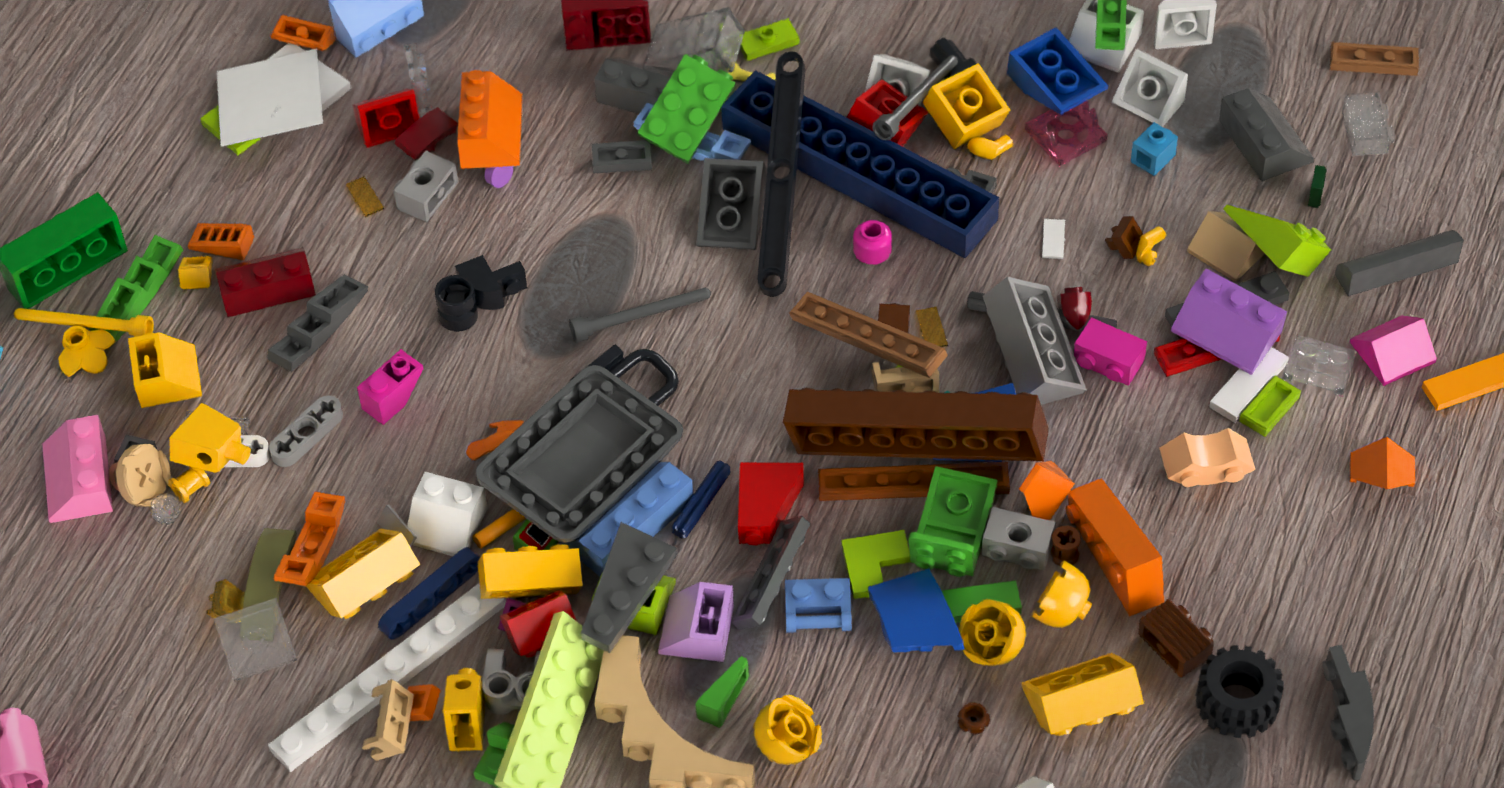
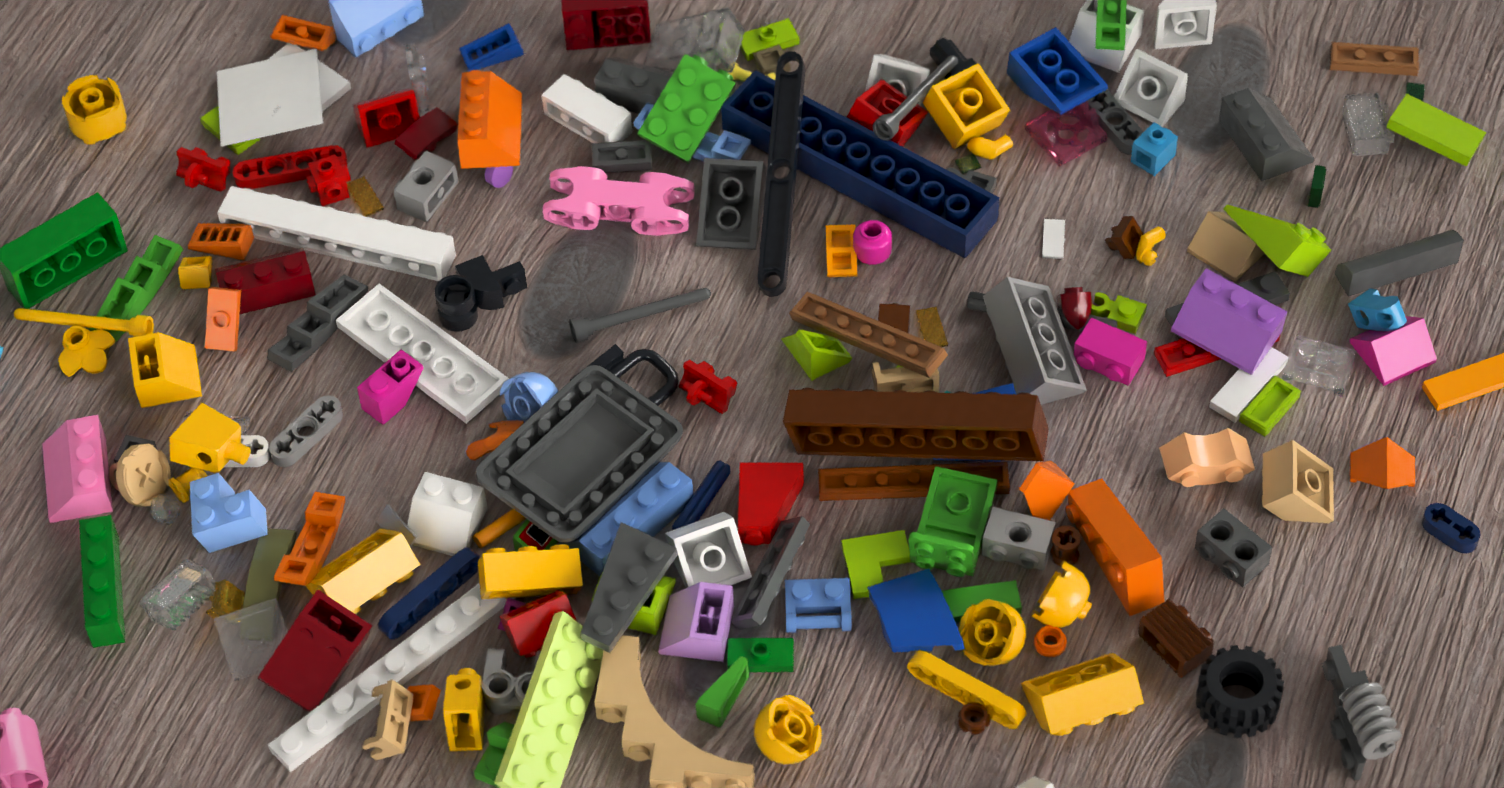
(94, 109): none -> yellow brick
(102, 581): none -> green brick
(179, 594): none -> clear brick
(200, 169): none -> red hips
(222, 319): none -> orange plate
(222, 516): none -> light blue brick
(287, 161): none -> red beam
(315, 651): none -> dark red slope
(328, 180): none -> red brick
(340, 233): none -> white brick
(450, 370): none -> white plate
(503, 53): none -> blue slope
(526, 395): none -> light blue cylinder
(586, 111): none -> white brick
(597, 199): none -> bright pink piece
(706, 387): none -> red hips
(709, 552): none -> white slope
(763, 653): none -> green plate
(767, 60): none -> dark tan tile
(816, 352): none -> lime slope
(840, 251): none -> light orange slope
(966, 688): none -> yellow beam
(968, 163): none -> clear green window
(1052, 634): none -> orange plate
(1115, 132): none -> dark grey beam
(1124, 310): none -> lime plate
(1237, 543): none -> dark grey brick
(1297, 485): none -> tan slope
(1371, 720): none -> light grey piece
(1381, 311): none -> dark azure leg
(1415, 90): none -> clear green window
(1436, 130): none -> lime tile
(1451, 528): none -> dark blue beam

